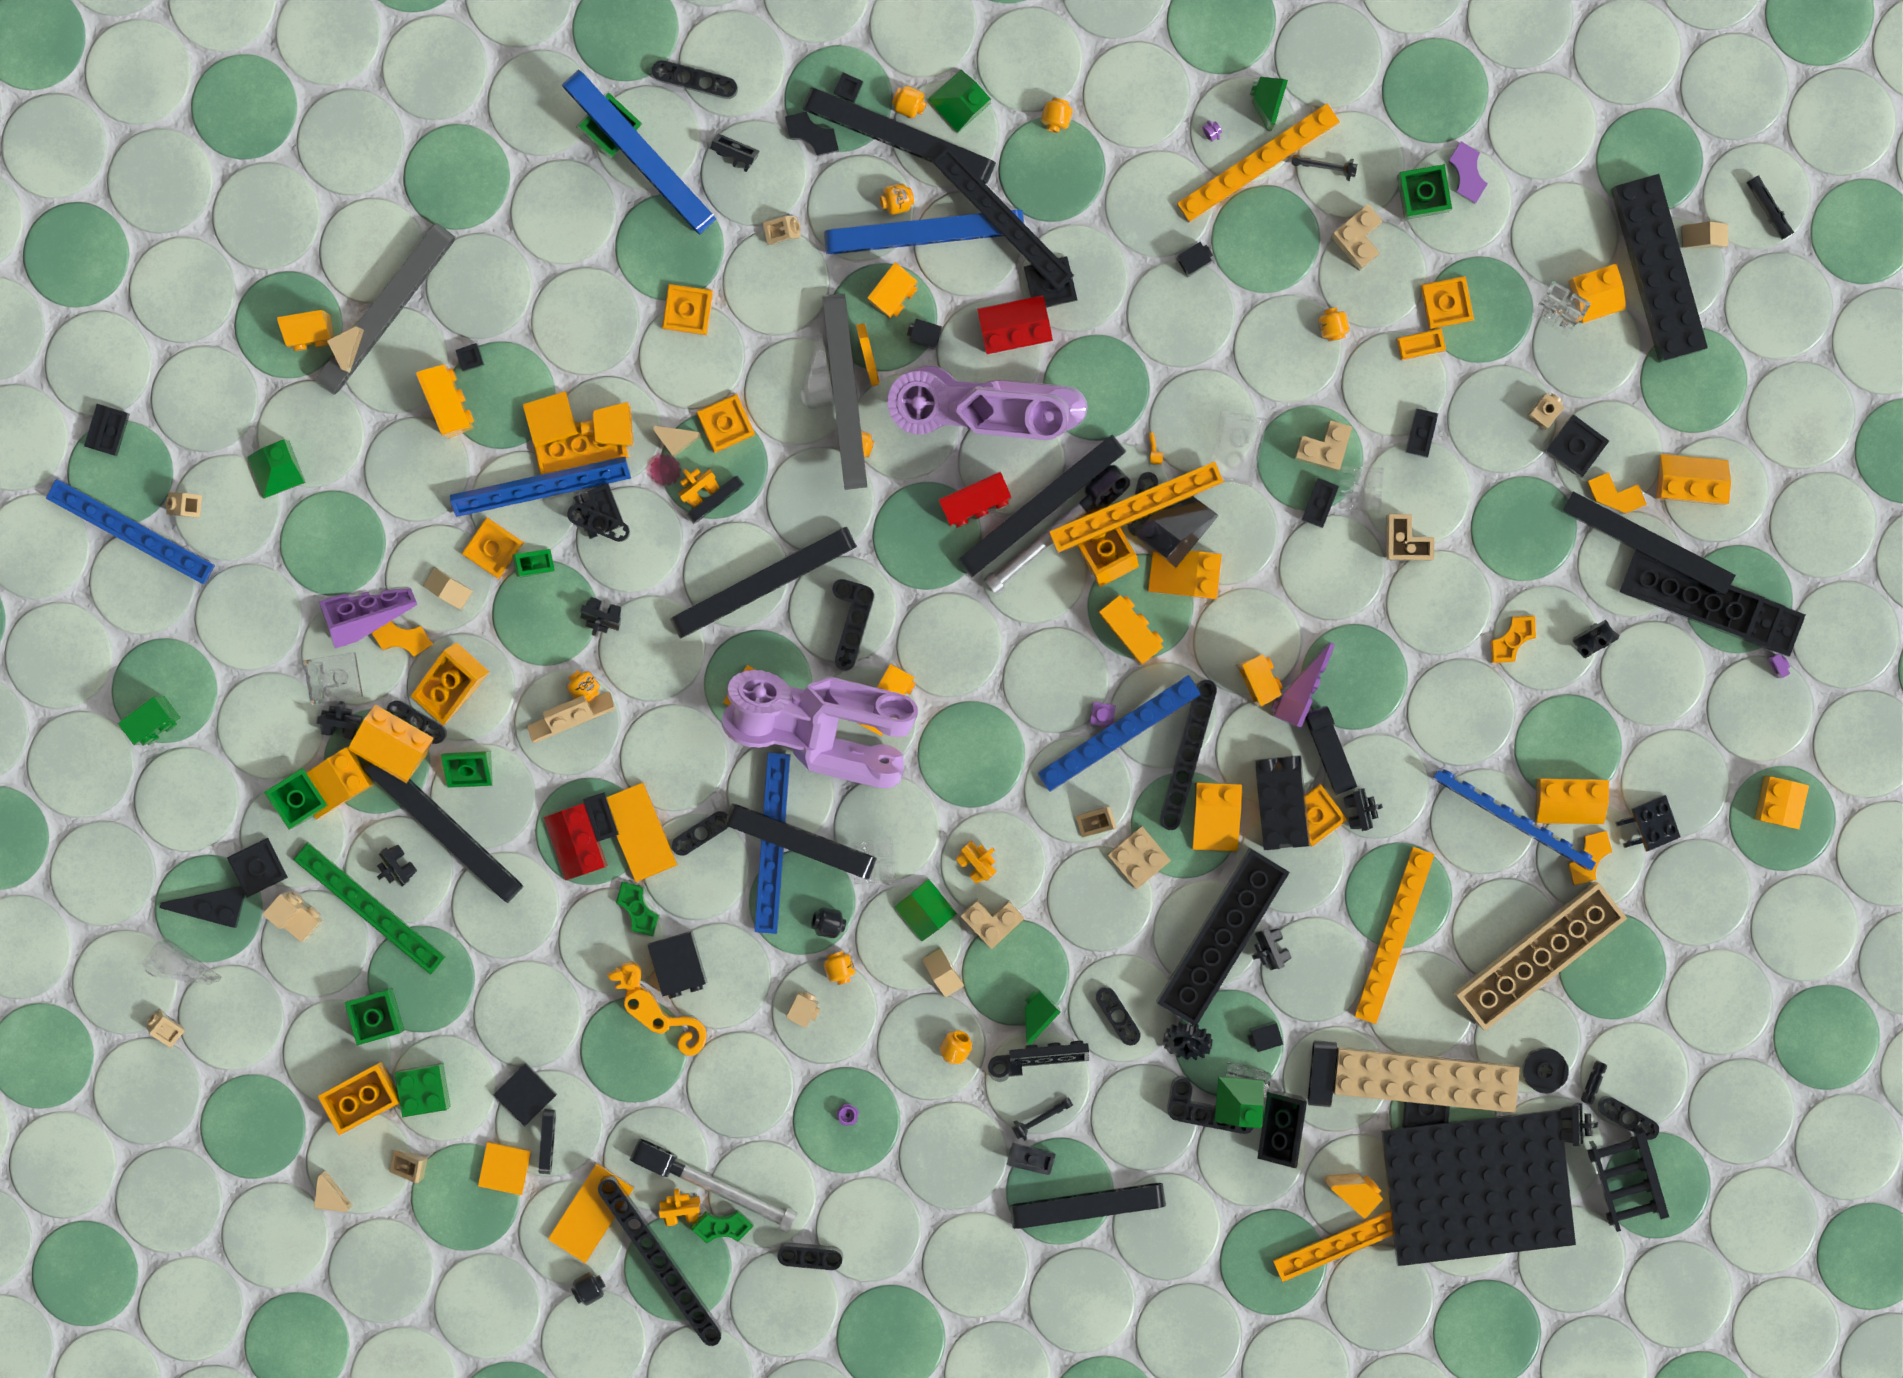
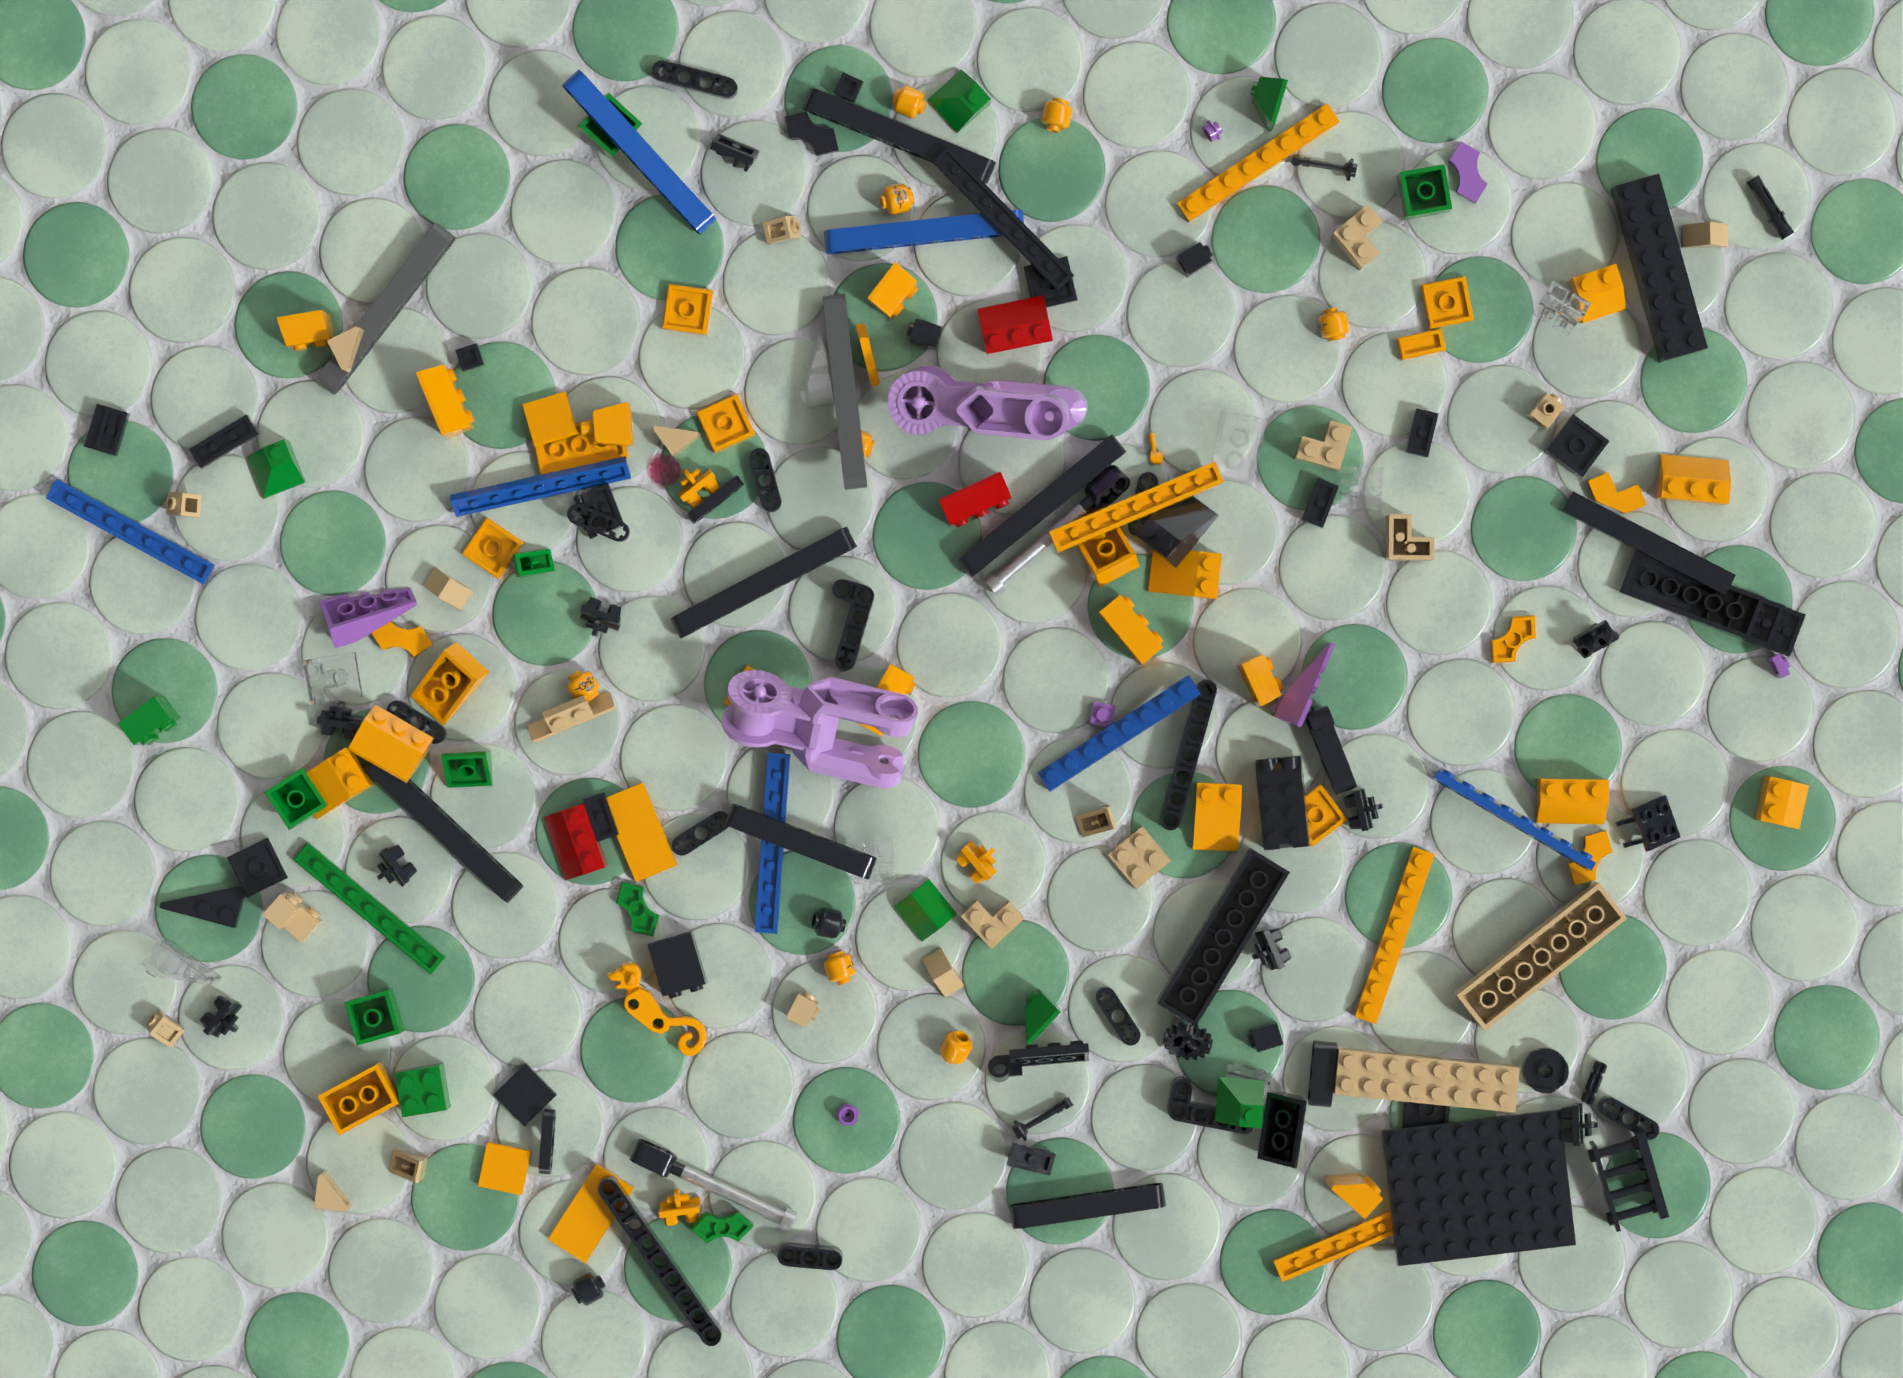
(224, 441): none -> black plate
(224, 1018): none -> black hips
(755, 465): none -> black beam

